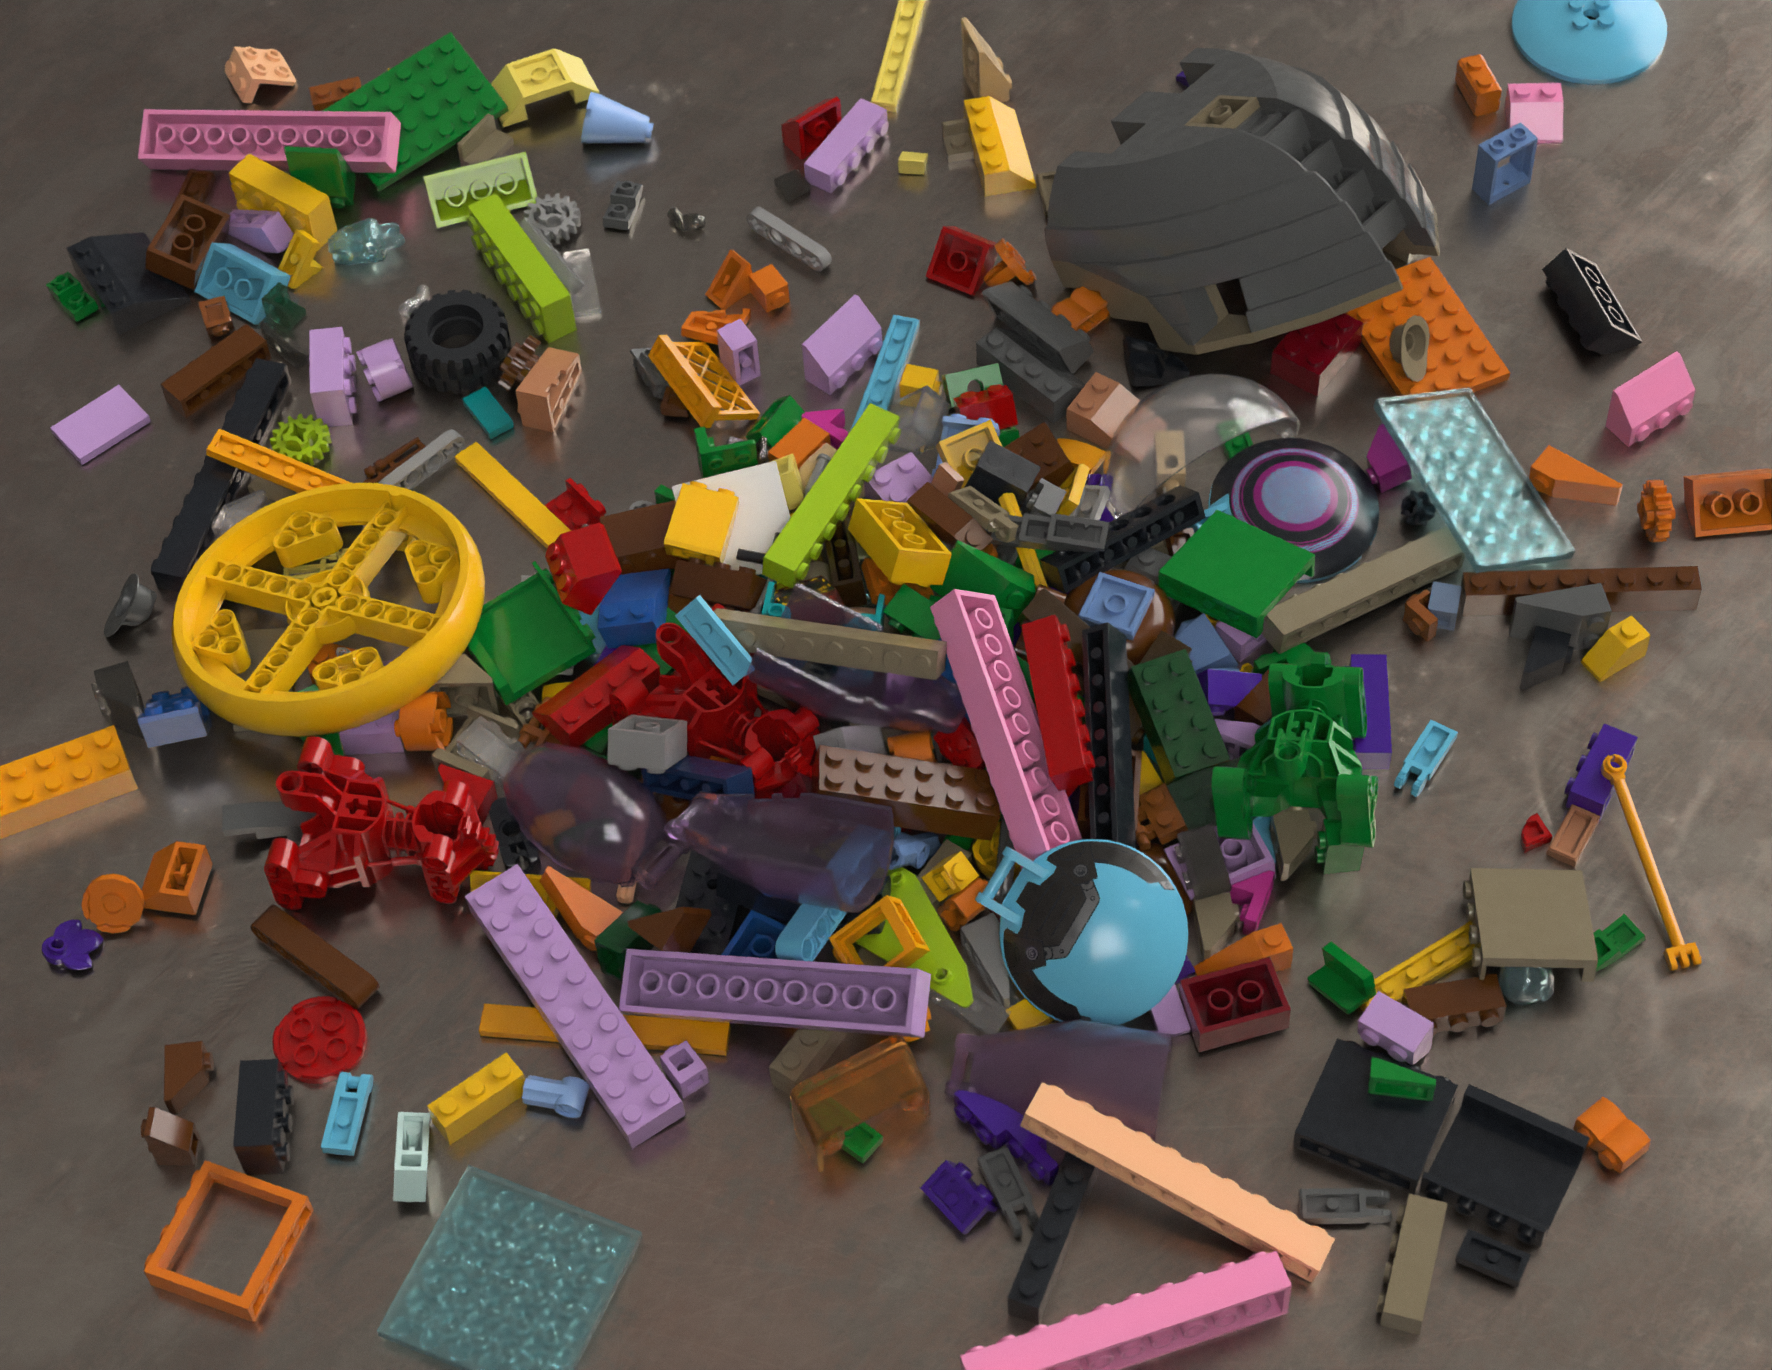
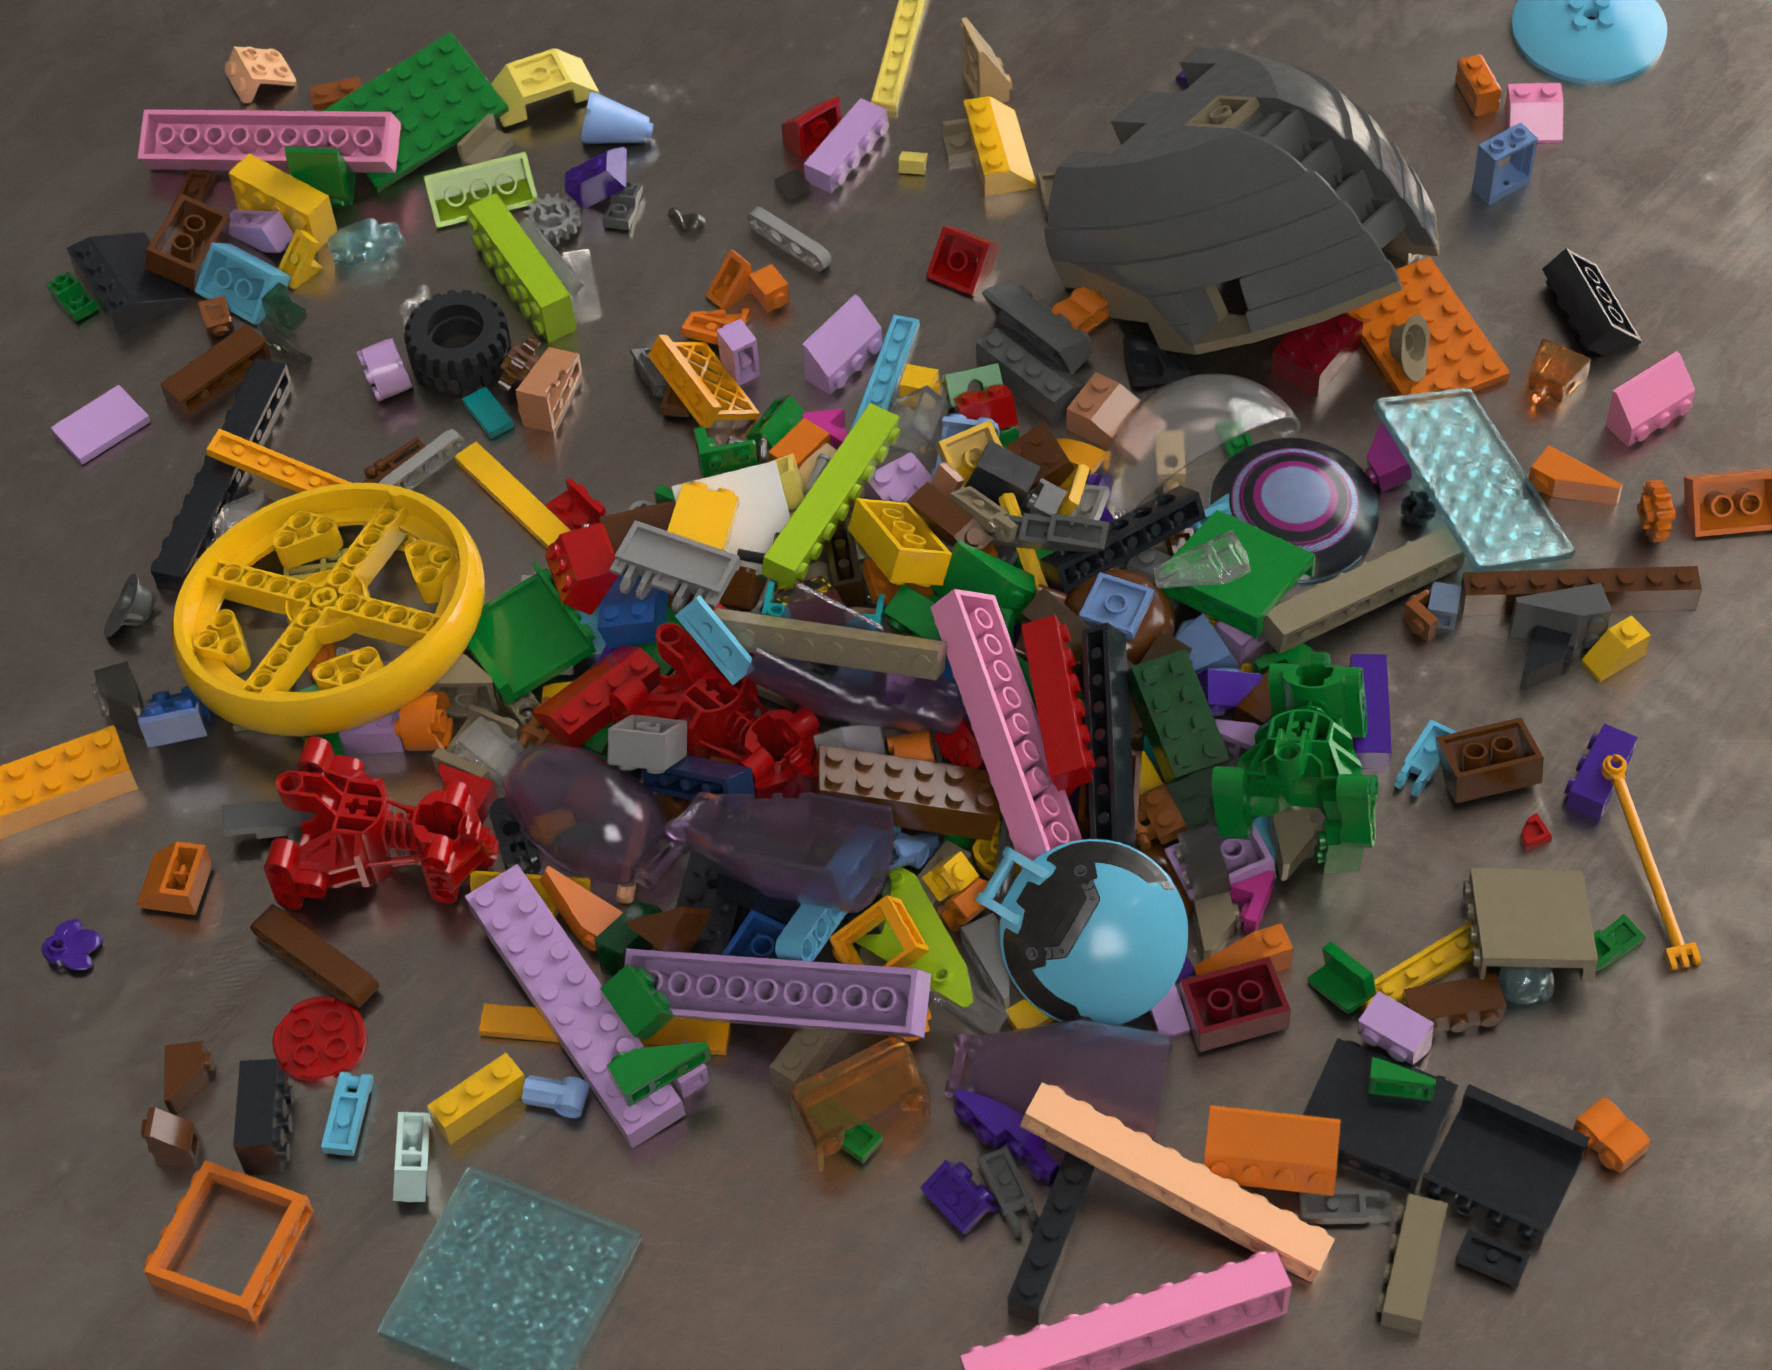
(113, 903): orange tile -> none
(302, 439): lime gear -> none
(332, 376): lavender brick -> none
(597, 177): none -> dark purple slope
(637, 1001): none -> green brick
(652, 1068): none -> green slope
(673, 560): none -> light grey hinge
(1009, 267): orange tile -> none
(1207, 564): none -> clear slope
(1273, 1149): none -> orange slope
(1489, 760): none -> reddish brown slope
(1556, 372): none -> clear orange torso
(1573, 835): nougat tile -> none

